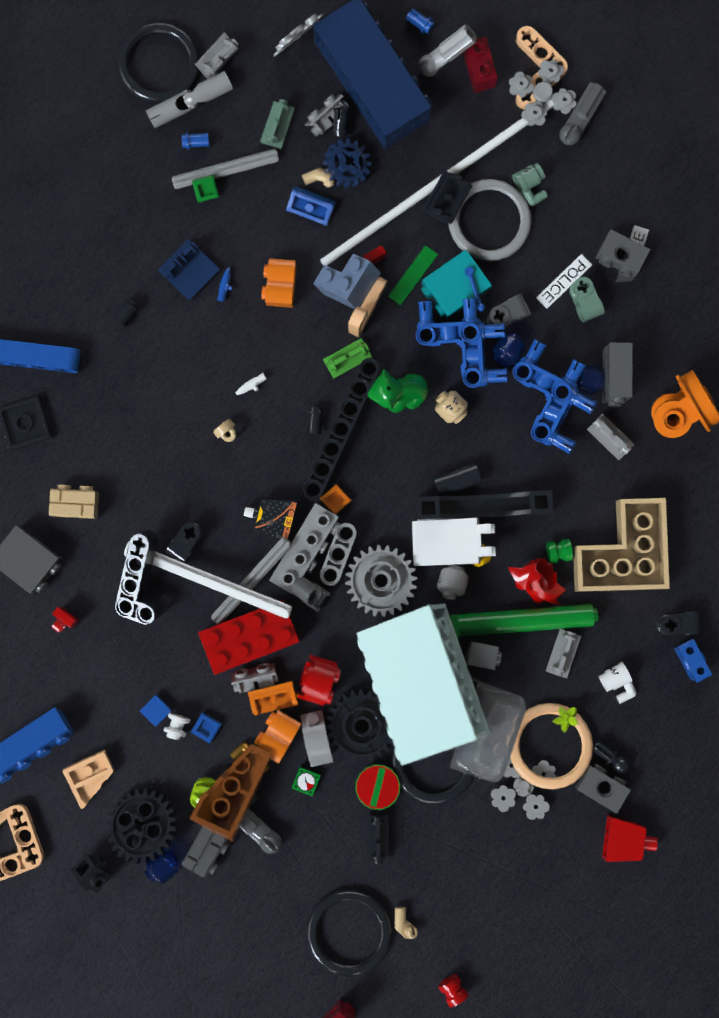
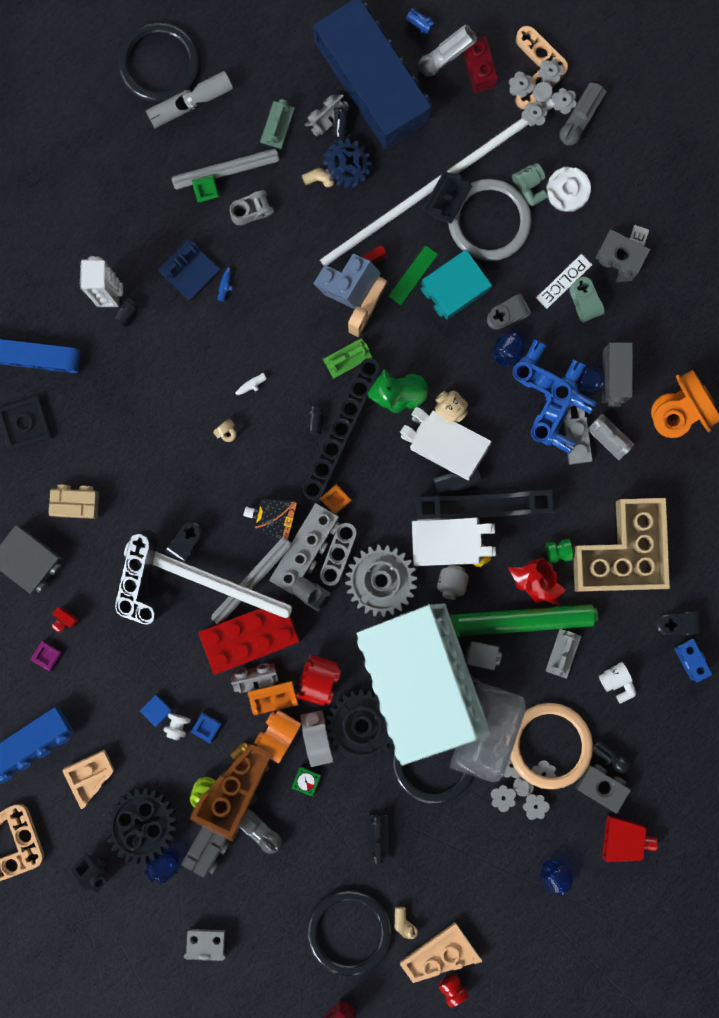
(46, 655): none -> magenta tile
(100, 282): none -> white brick
(195, 140): blue pin -> none
(205, 947): none -> light grey piece
(217, 56): light grey hinge -> none
(252, 208): none -> light grey piece
(280, 283): orange brick -> none
(297, 33): light grey plant -> none
(310, 205): blue slope -> none
(377, 787): red piece -> none
(440, 954): none -> light nougat wing
(446, 443): none -> white tile
(469, 272): blue hinge -> none
(472, 349): blue pin -> none
(556, 877): none -> clear blue head
(566, 718): lime plant -> none
(568, 189): none -> white tile
(577, 431): none -> light grey hinge

